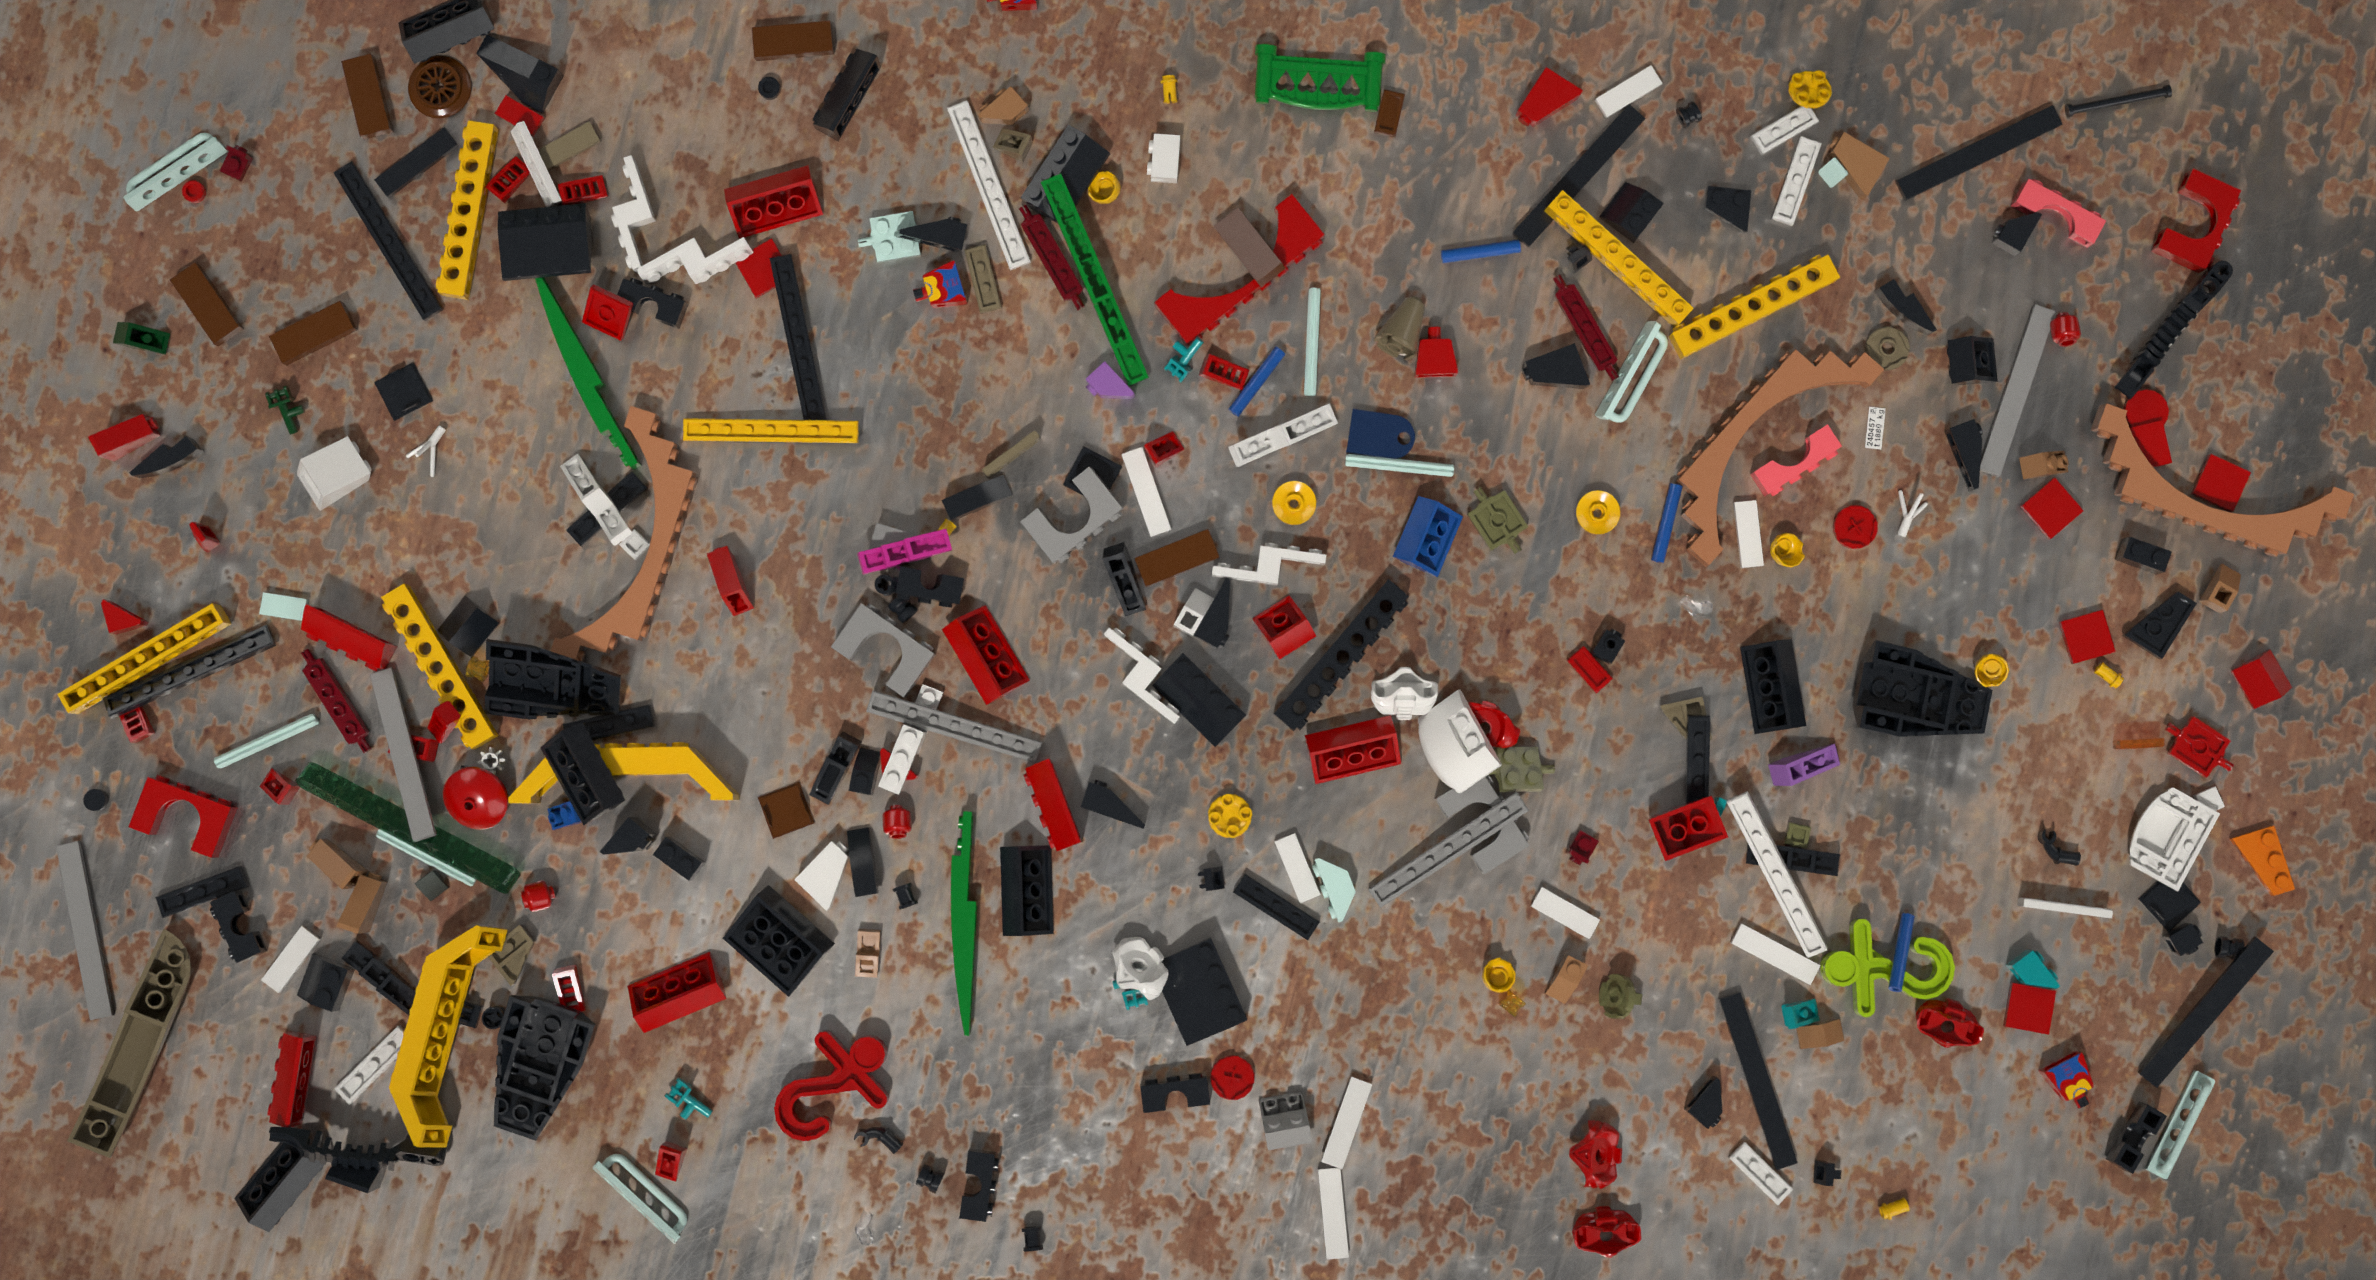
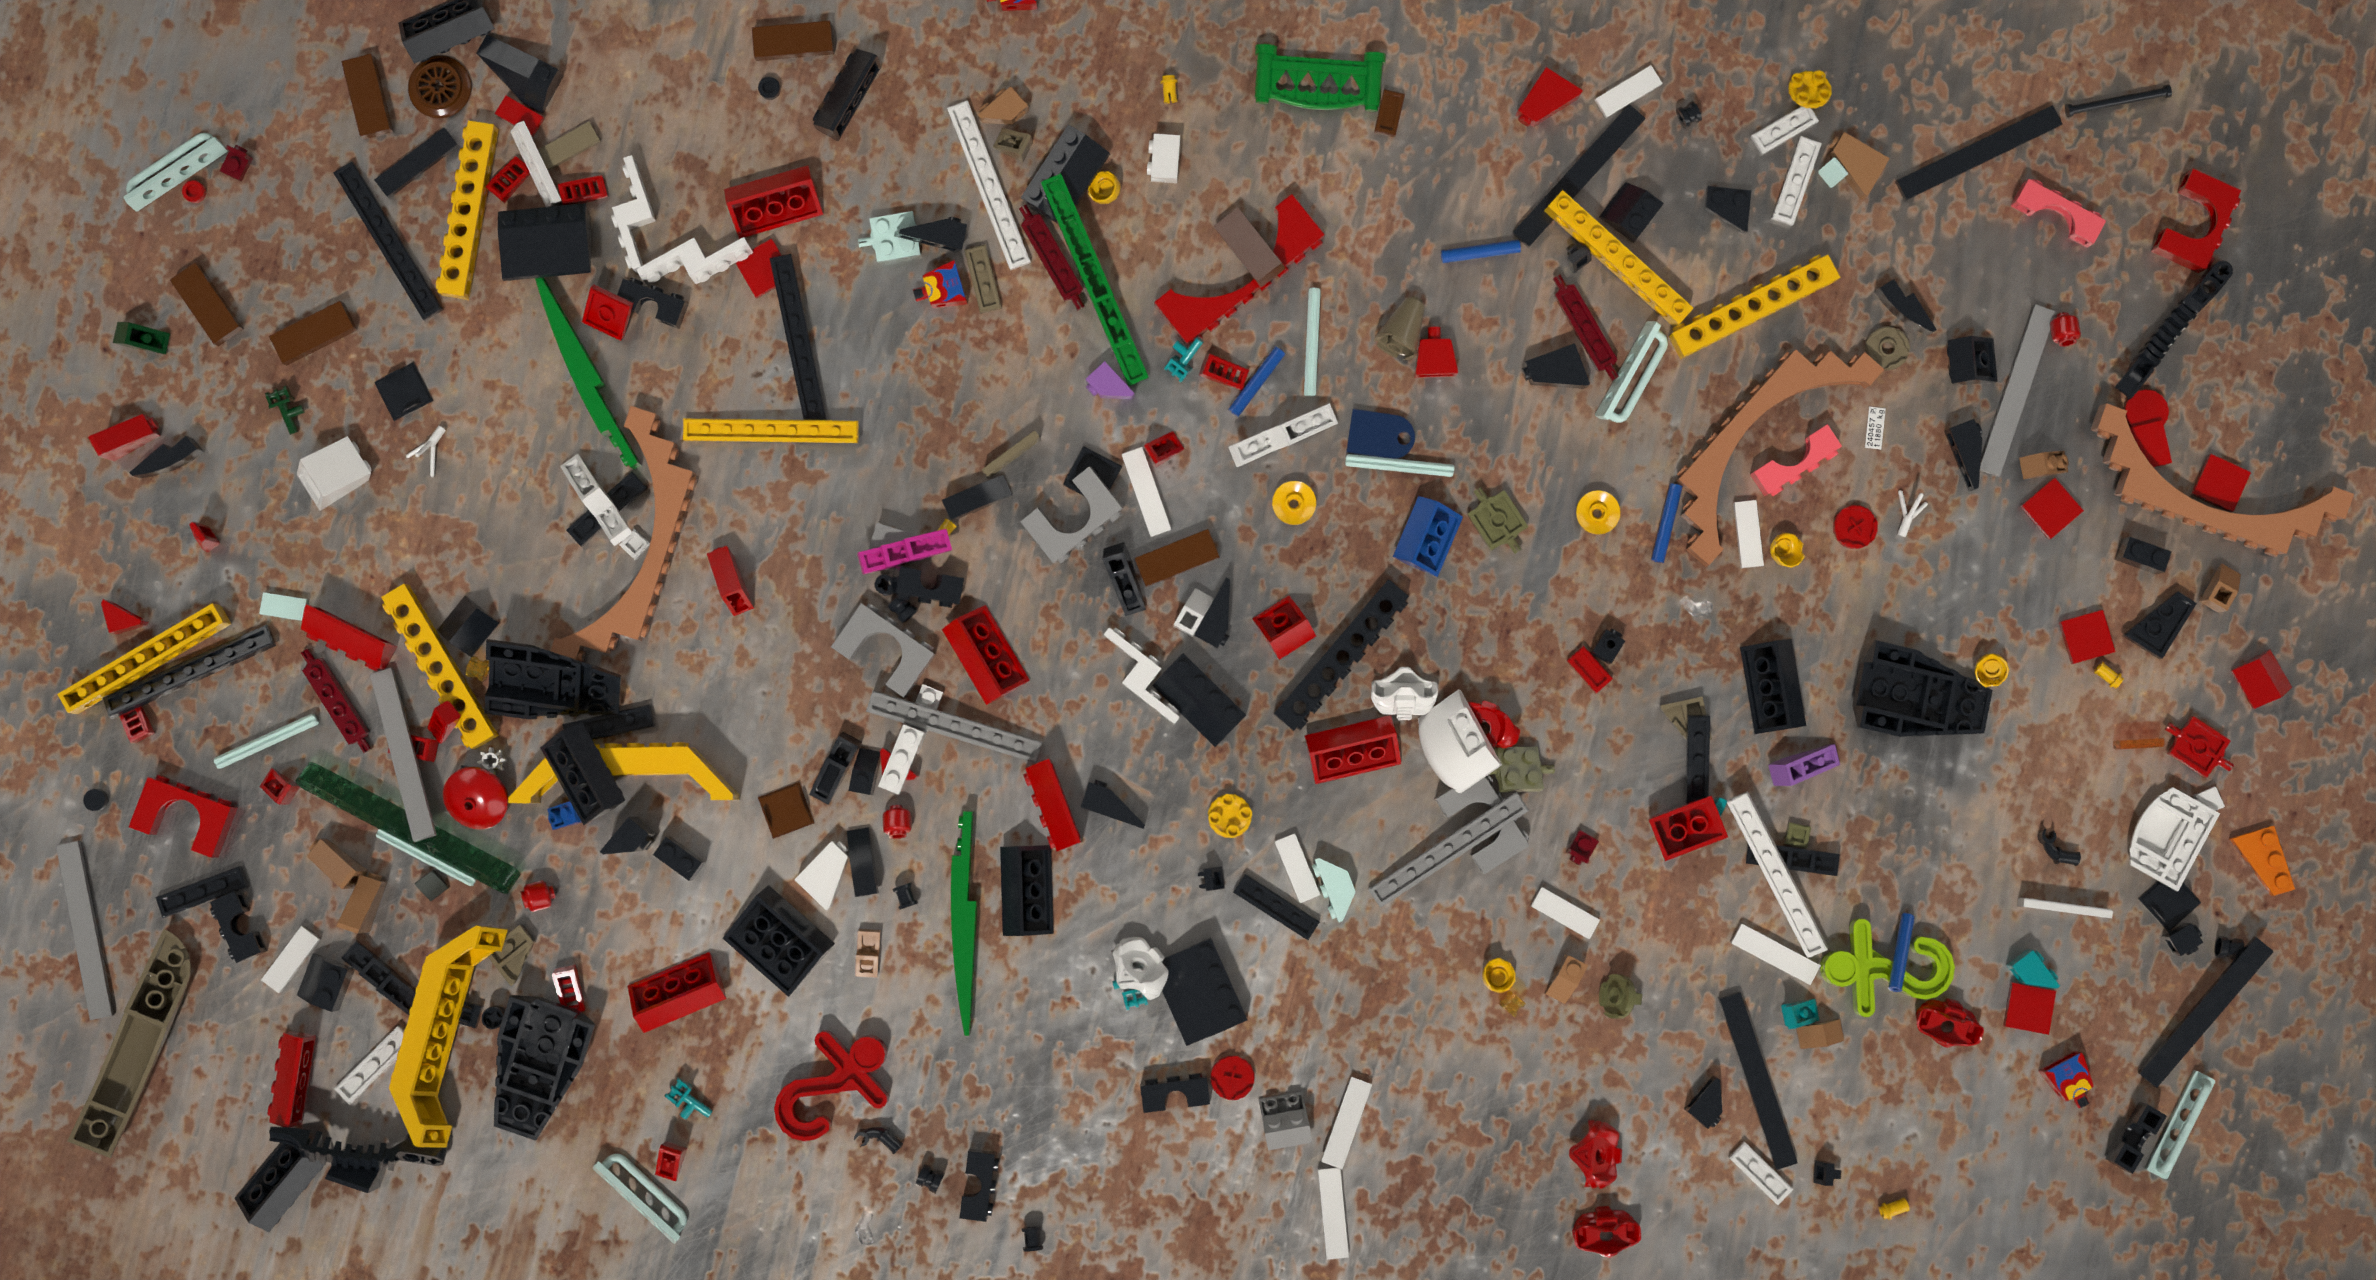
(1269, 564): white bracket -> none
(2015, 233): black slope -> none

